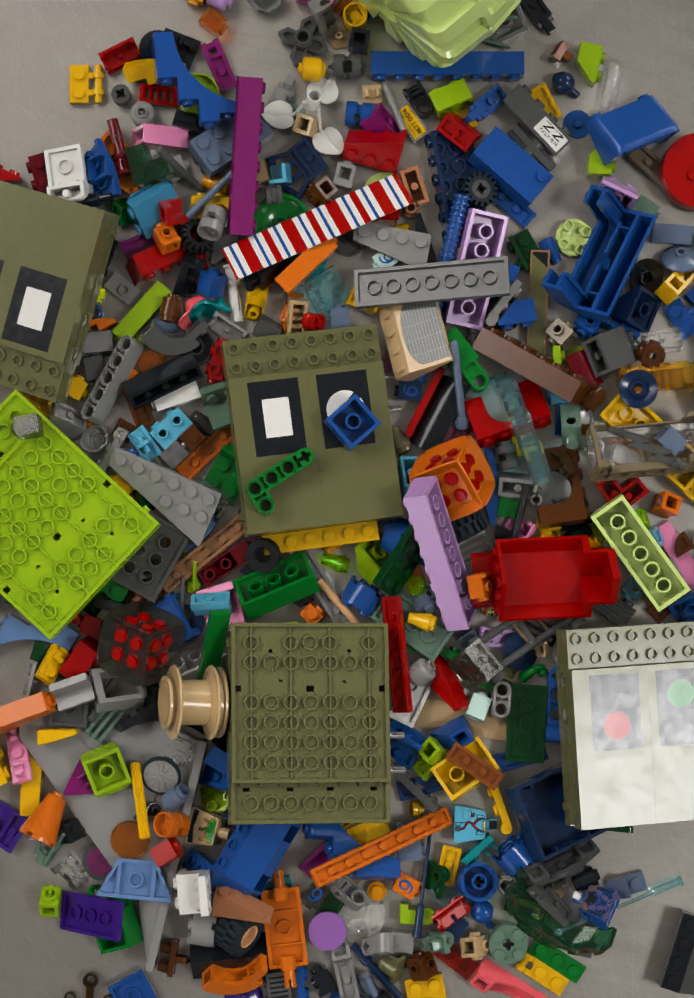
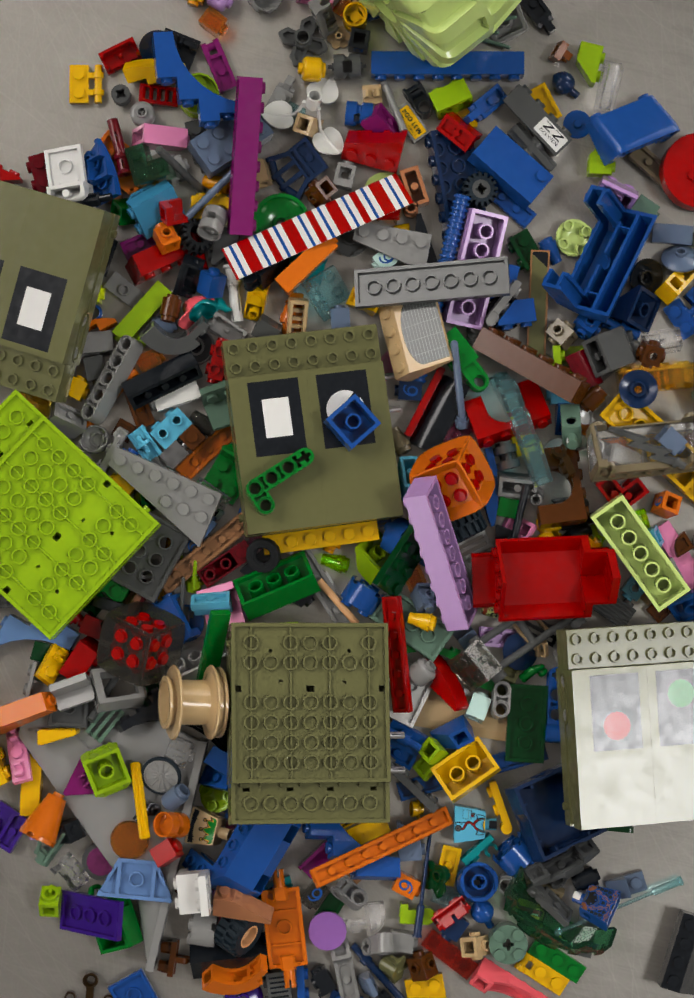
(28, 426): clear smoke brick -> none
(187, 121): black piece -> none
(273, 194): dark grey wheel -> none
(280, 174): medium azure panel -> none
(313, 321): red wheel -> none
(313, 613): orange brick -> none
(377, 890): light orange plate -> none
(416, 586): clear neon green tile -> none
(437, 942): sand green hips -> none
(474, 766): dark orange tile -> none
(479, 586): orange brick -> none

